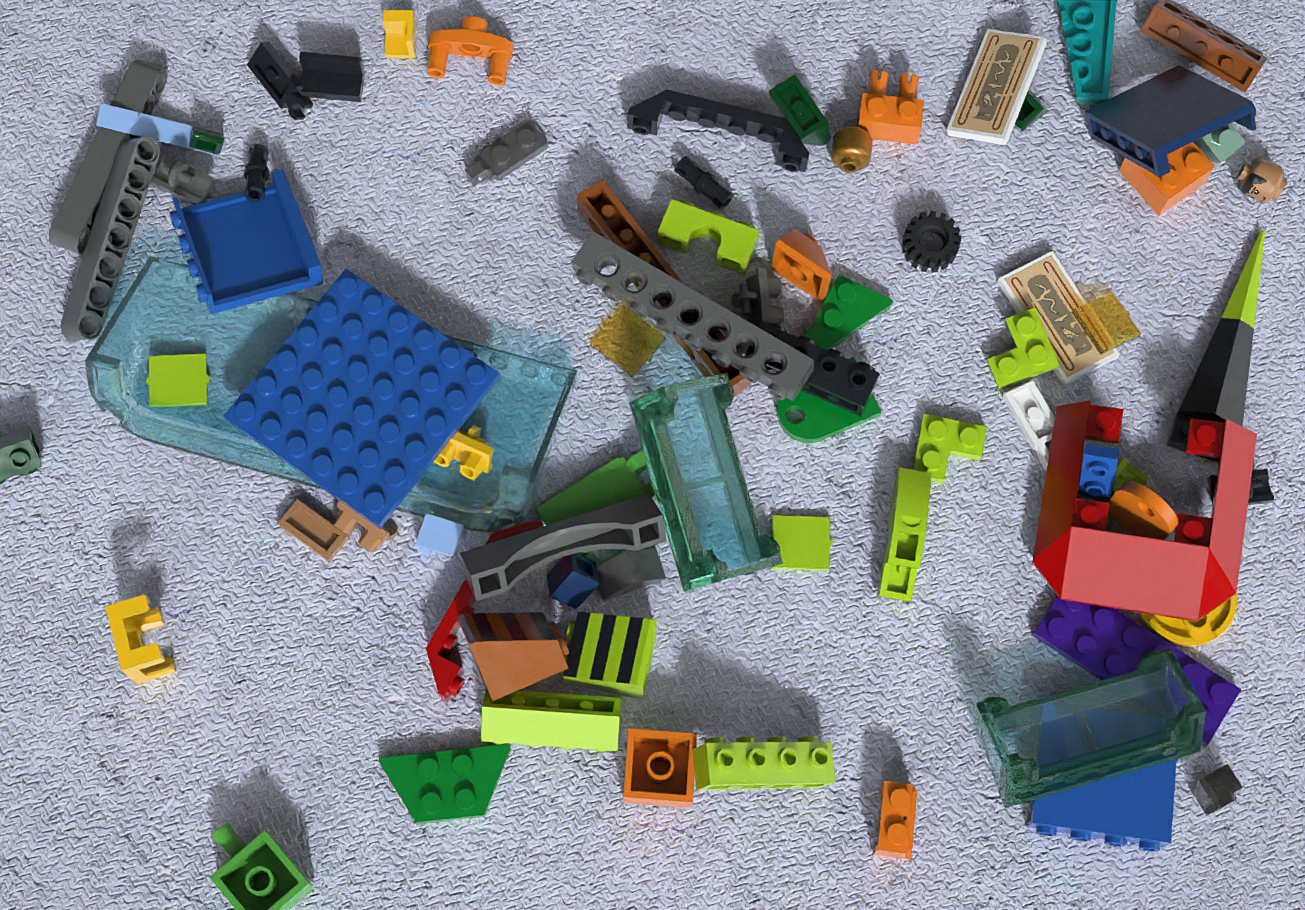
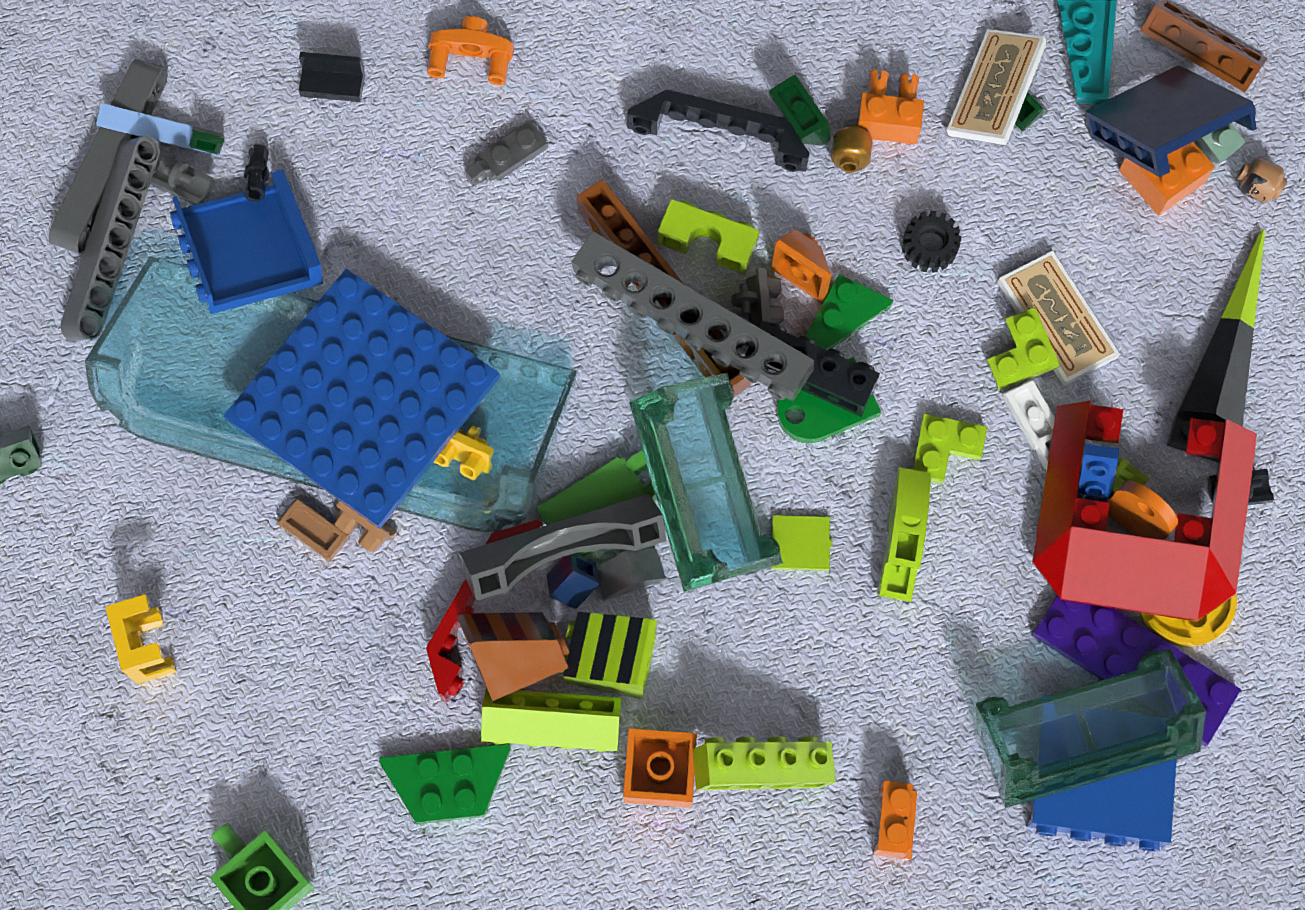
(178, 380): lime piece -> none
(279, 80): black plate -> none
(400, 33): yellow panel -> none
(439, 535): light blue panel -> none
(627, 341): clear yellow piece -> none
(704, 182): black pin -> none
(1106, 323): clear yellow piece -> none
(1216, 789): clear smoke brick -> none

